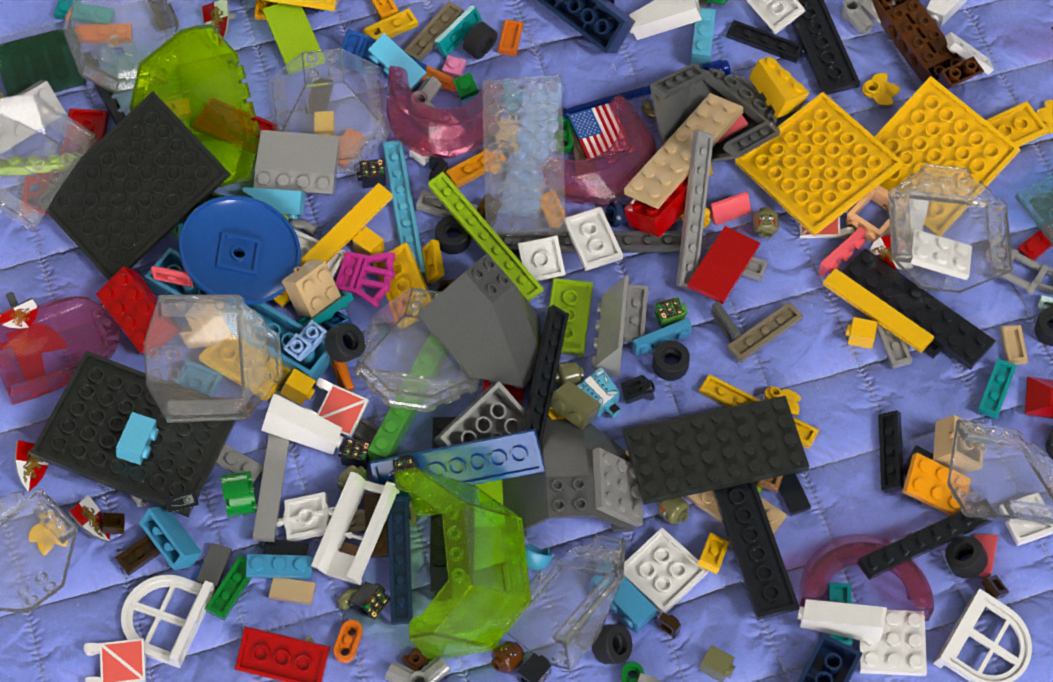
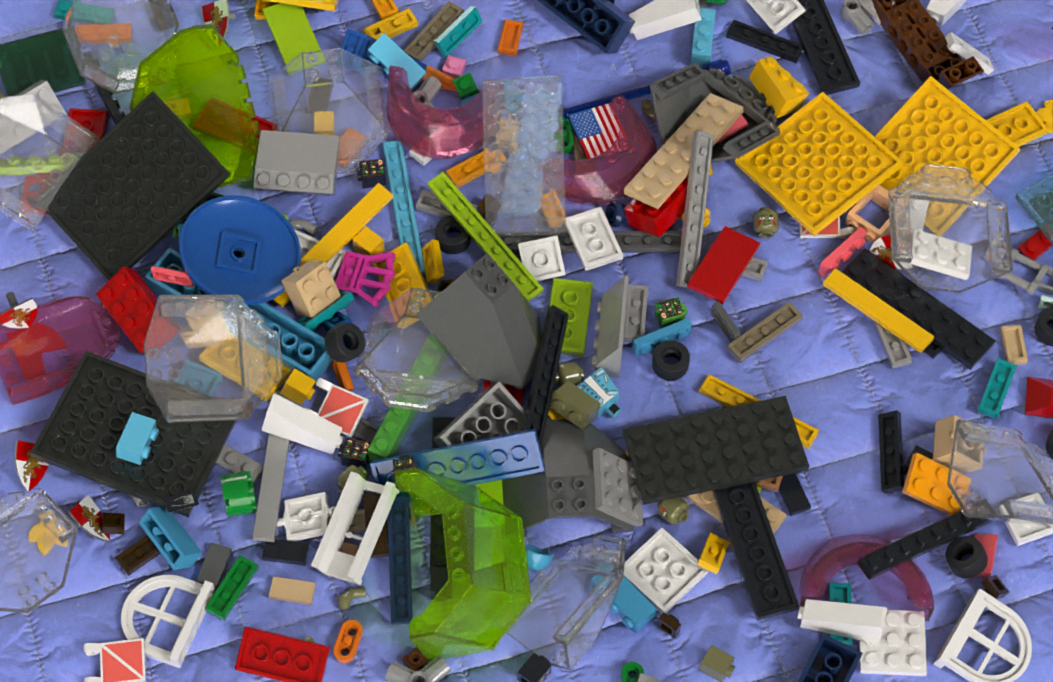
(279, 566): dark azure plate -> none
(285, 201): medium azure slope -> none
(304, 343): light blue slope -> none
(370, 599): black brick -> none
(437, 166): black bracket -> none
(479, 40): black tyre -> none
(507, 657): reddish brown head -> none
(613, 644): black tyre -> none
(638, 389): black bracket -> none
(730, 208): coral slope -> none
(792, 397): yellow plate -> none
(861, 332): yellow brick -> none
(882, 89): yellow plate -> none

